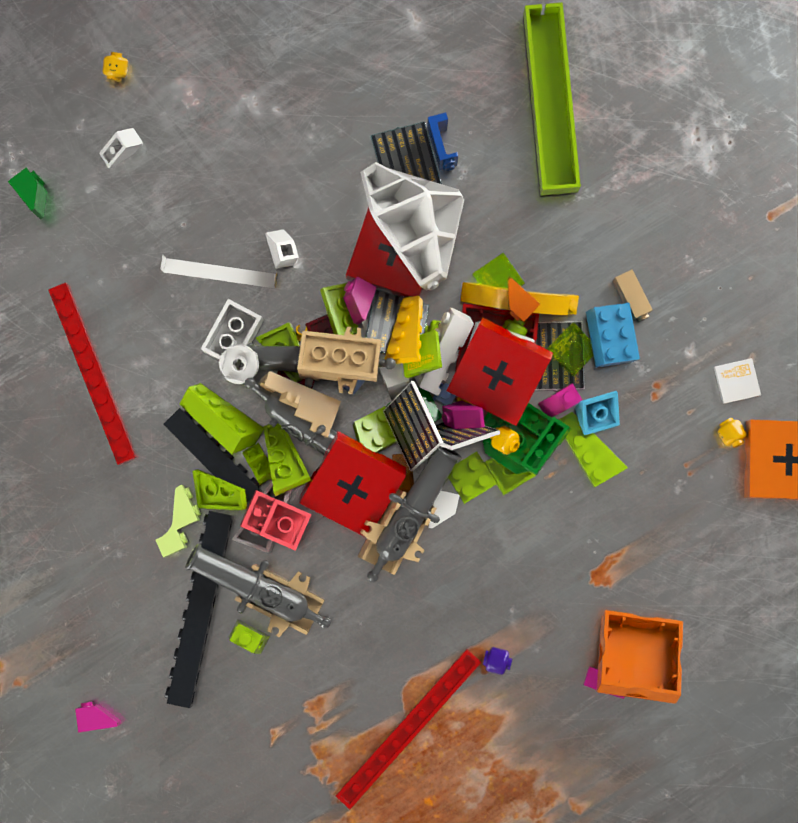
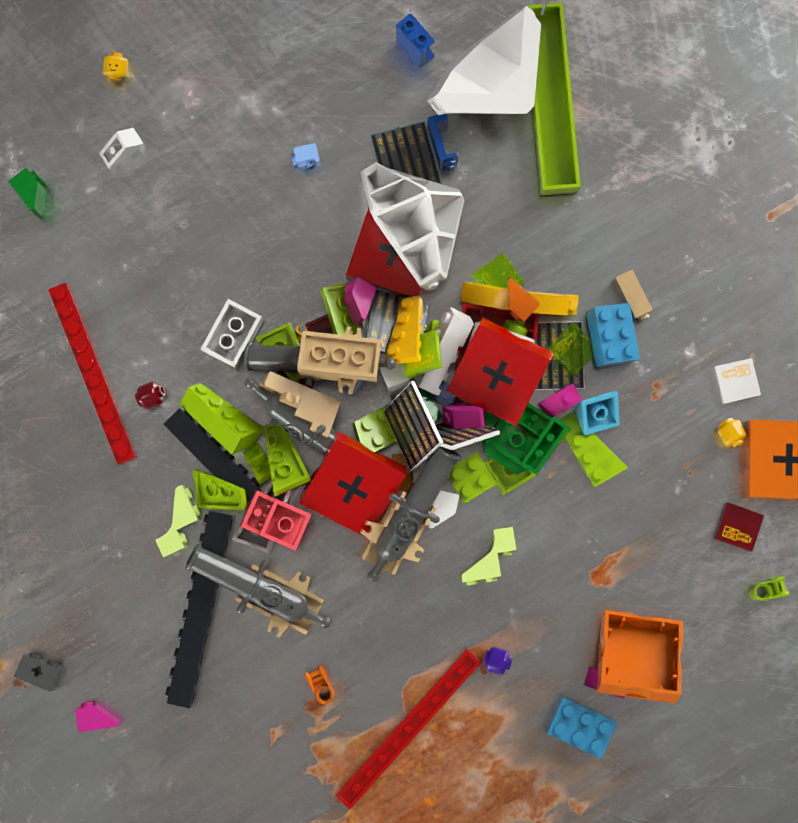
(27, 671): none -> dark grey brick
(150, 395): none -> dark red head
(219, 272): white sticker -> none
(229, 369): white plate -> none
(248, 637): lime torso -> none
(282, 248): white slope -> none
(305, 156): none -> light blue brick
(320, 683): none -> orange piece
(414, 40): none -> blue panel
(488, 566): none -> yellowish green arch
(494, 72): none -> white panel
(506, 441): yellow head -> none
(581, 726): none -> dark azure brick
(739, 527): none -> dark red tile
(771, 587): none -> lime piece

